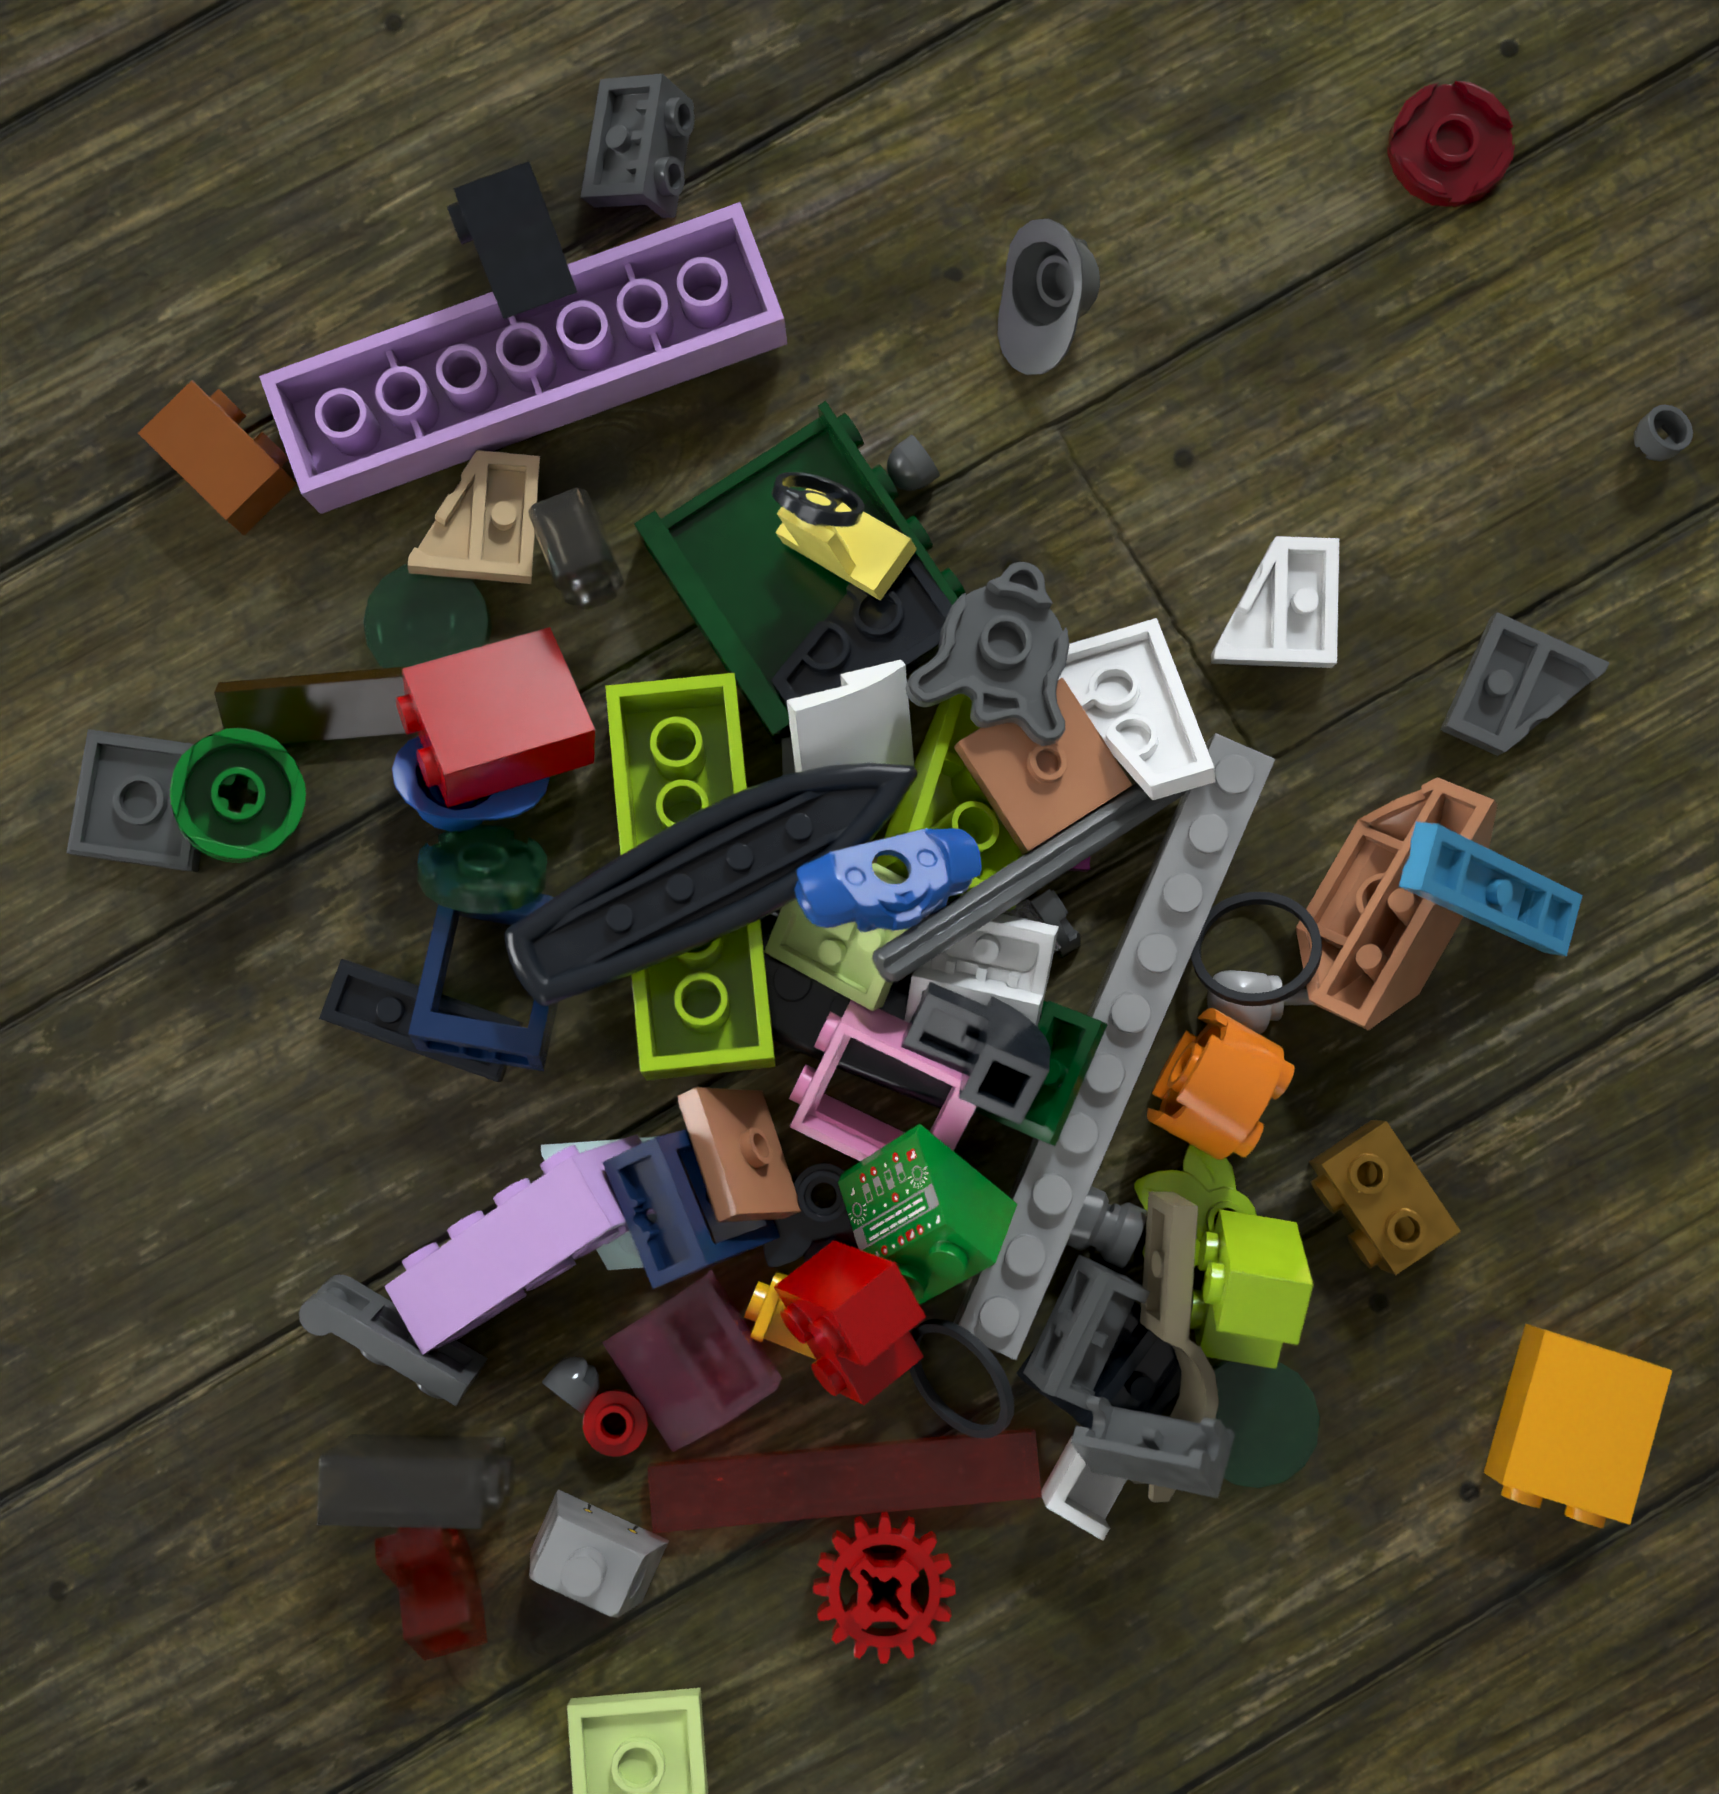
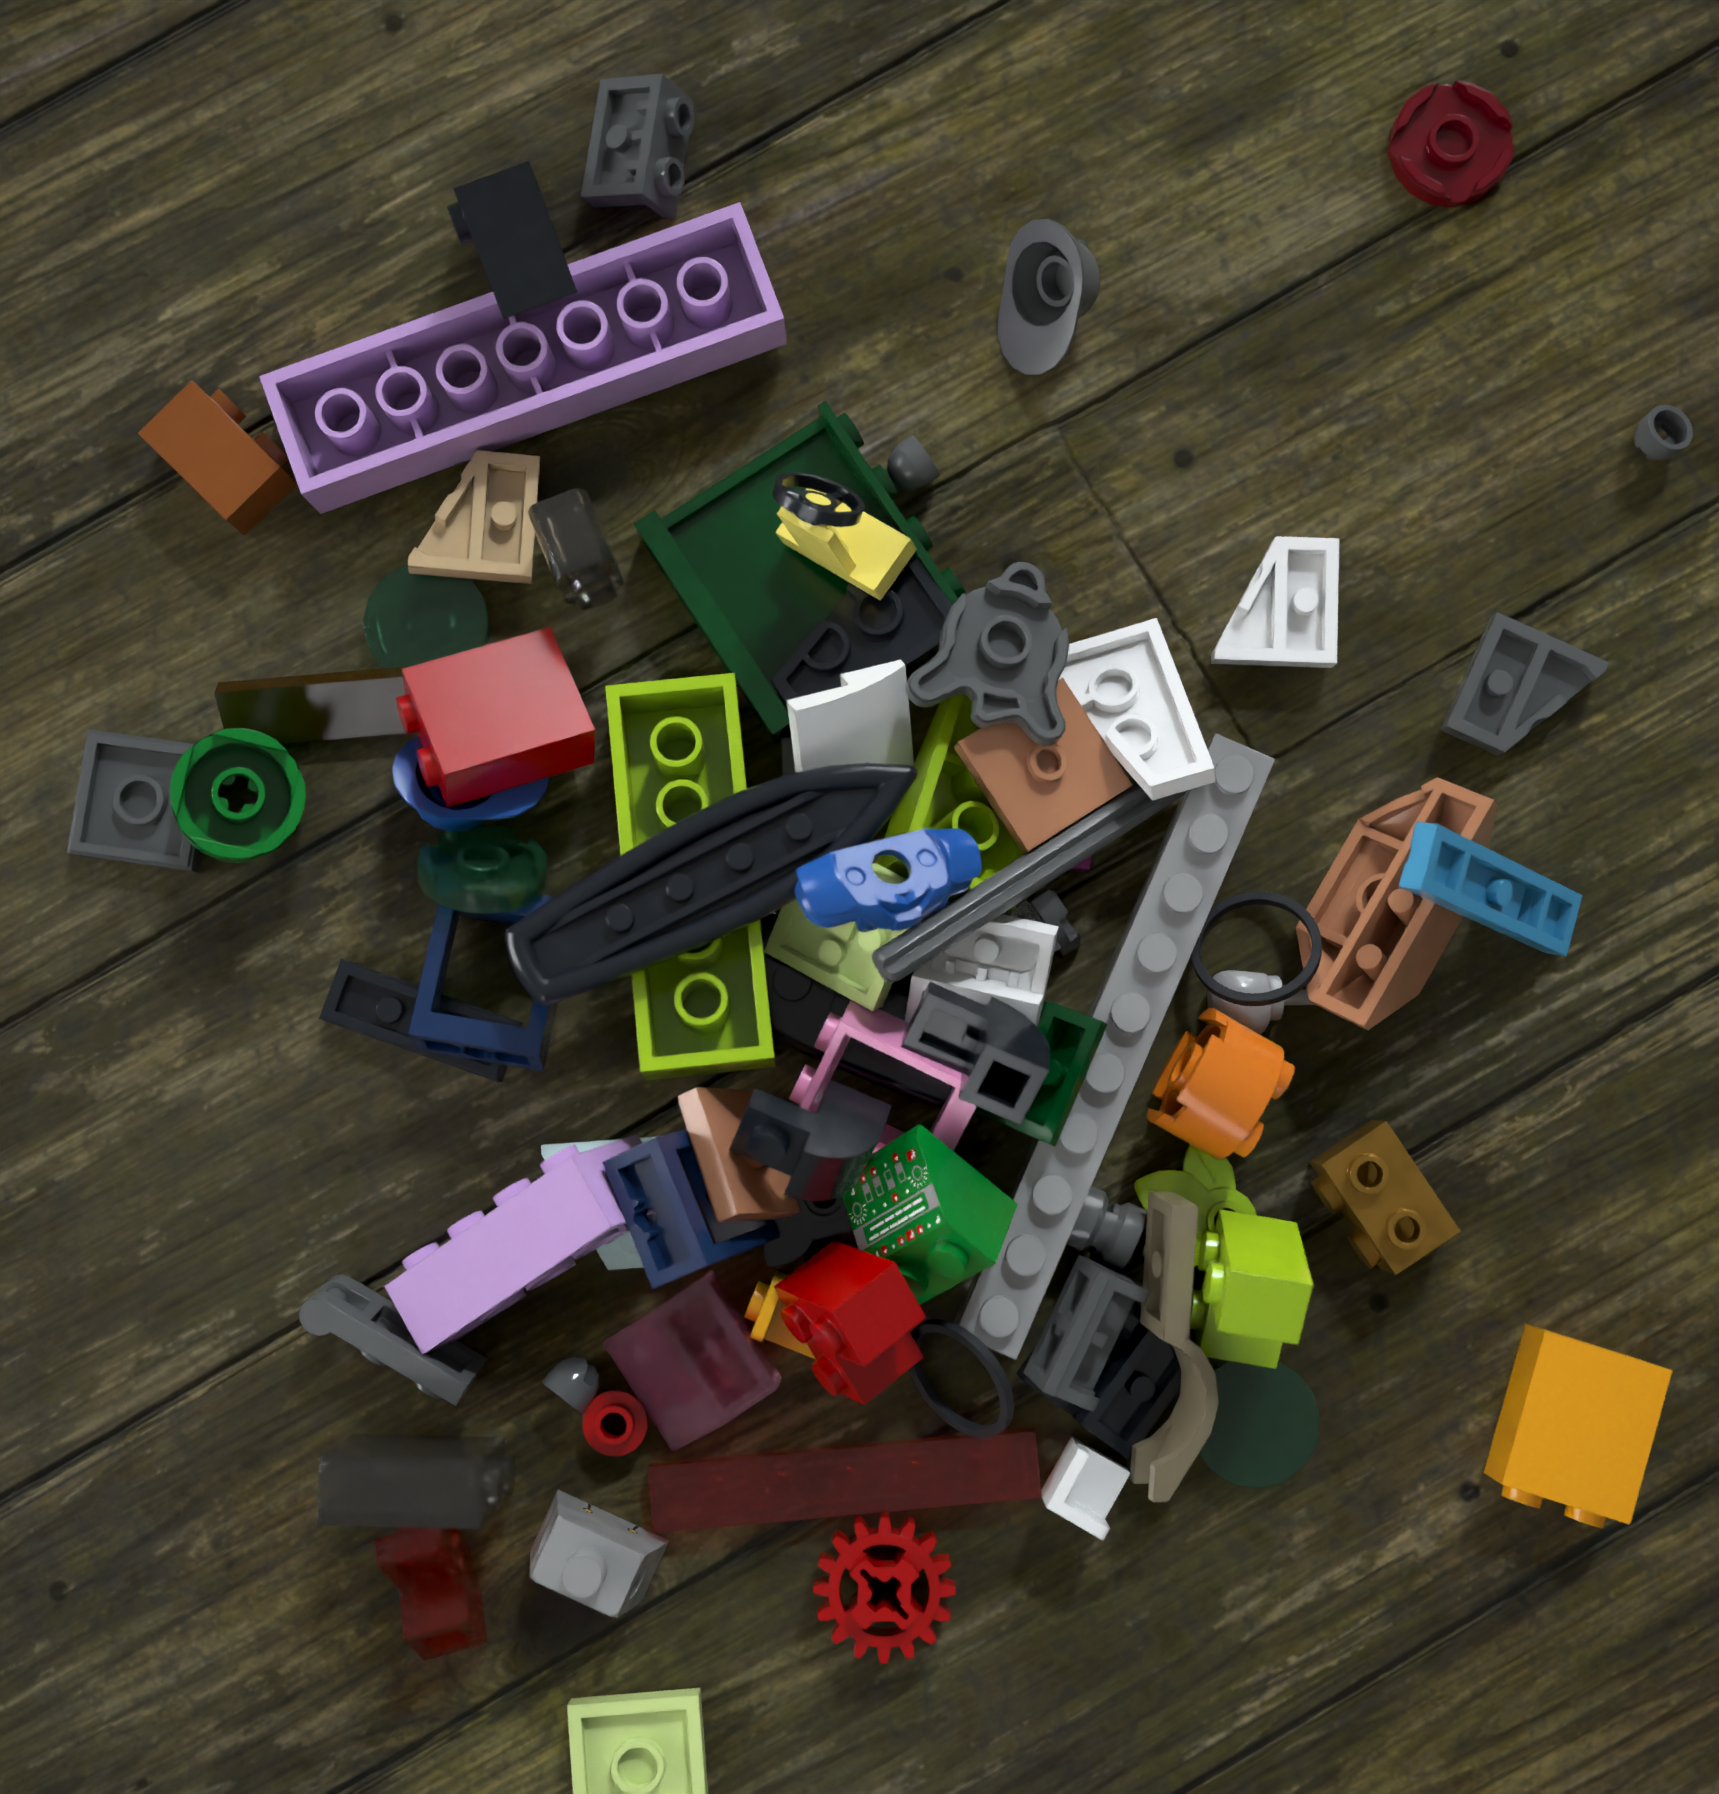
(818, 1149): none -> black brick
(1155, 1448): dark grey hinge -> none

